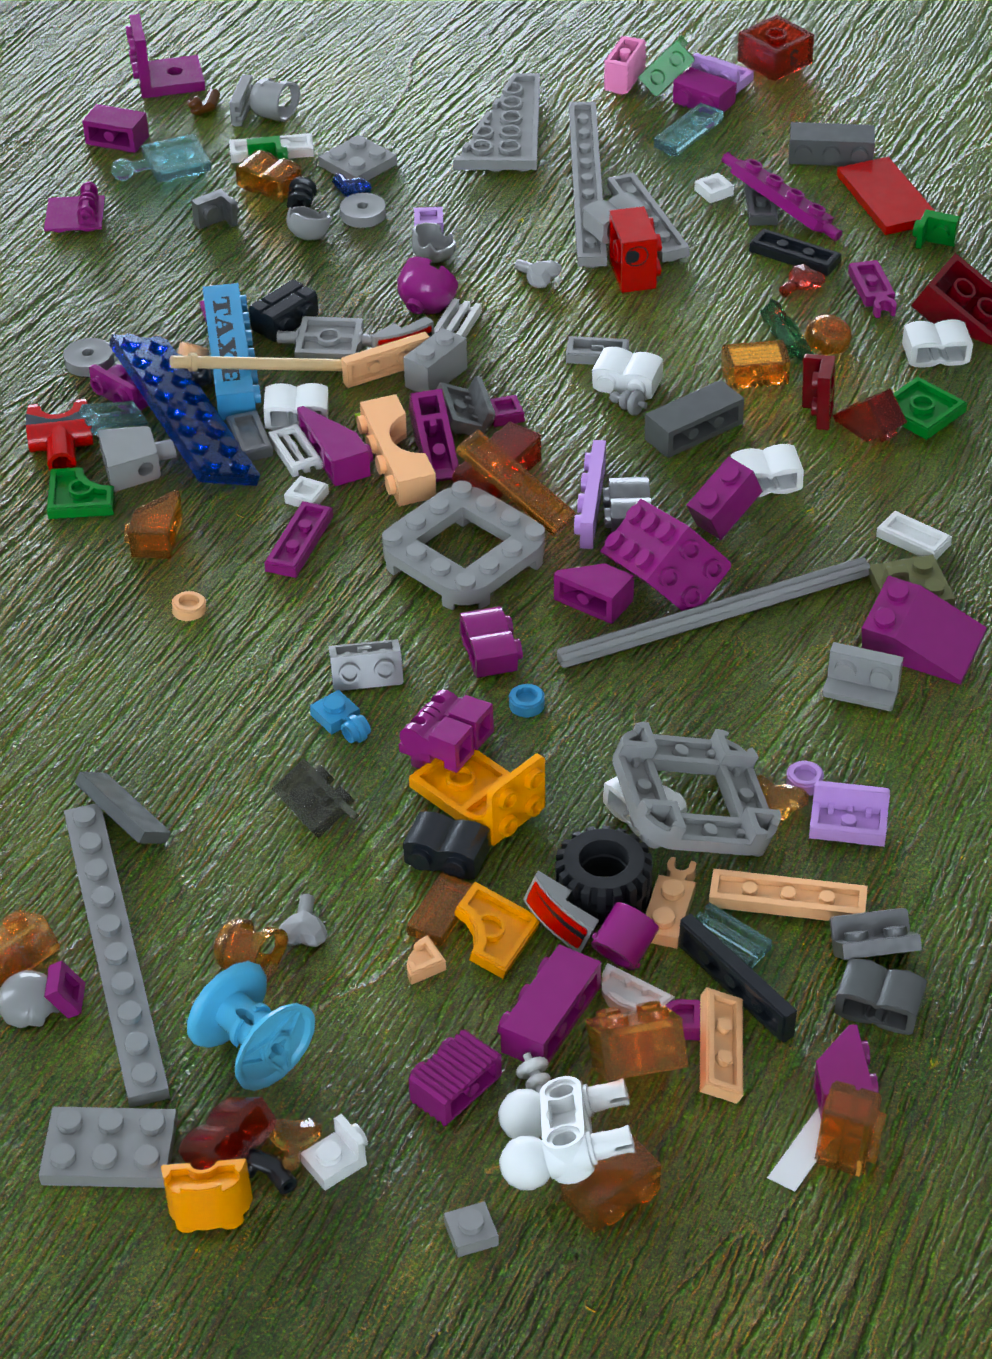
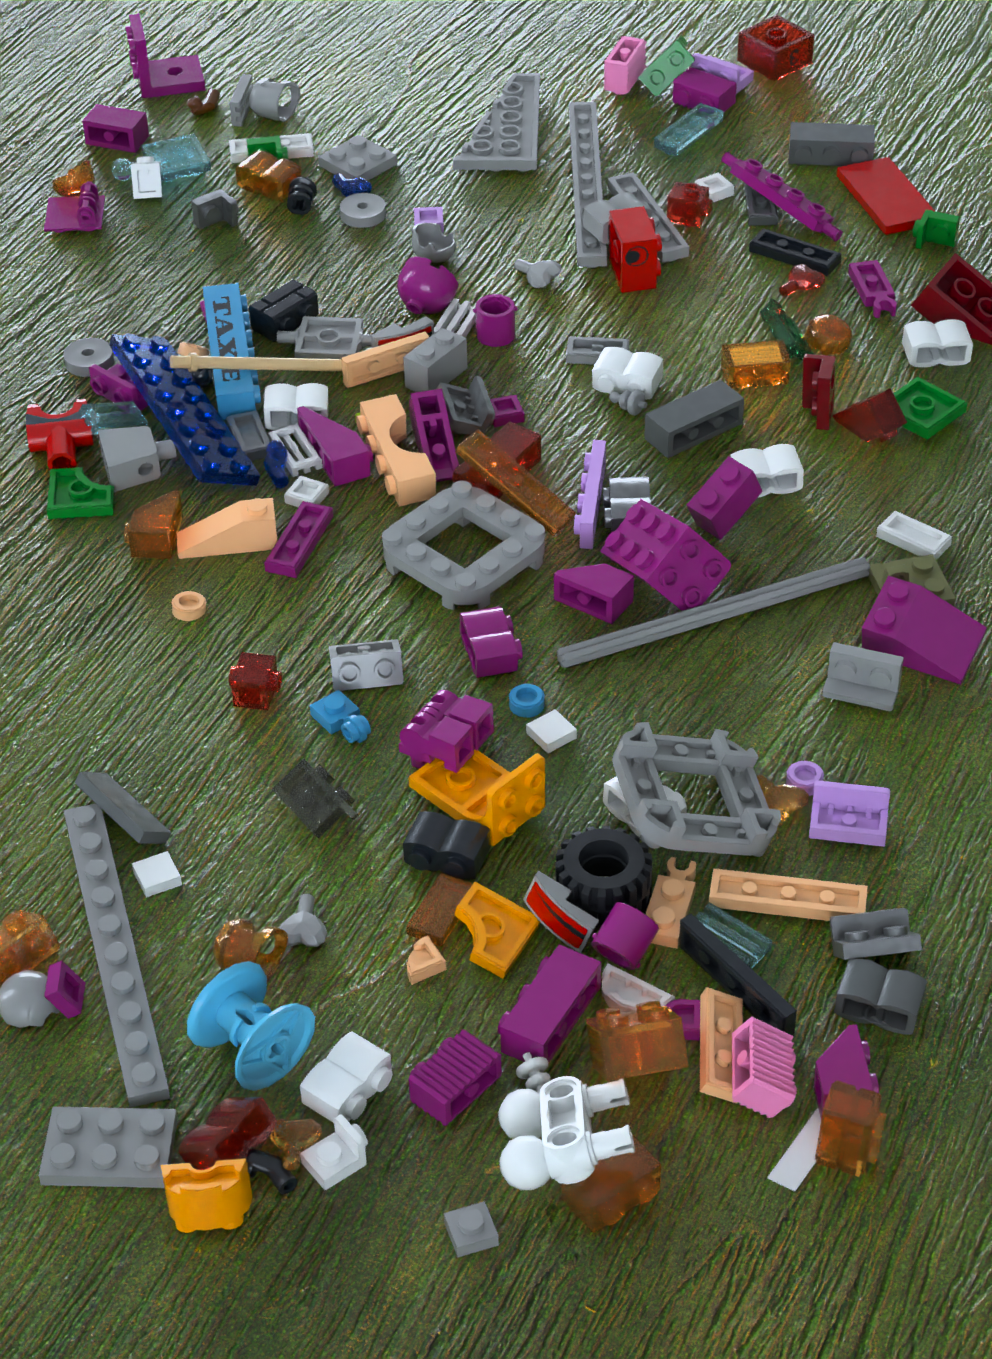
(71, 183): none -> clear orange hair
(146, 178): none -> white bracket
(156, 874): none -> white tile
(233, 530): none -> light nougat slope
(254, 681): none -> clear red brick
(275, 463): none -> clear blue arm
(307, 222): light grey hair -> none
(347, 1078): none -> white brick
(495, 320): none -> magenta piece
(551, 731): none -> white tile
(688, 204): none -> clear red brick
(762, 1068): none -> bright pink brick

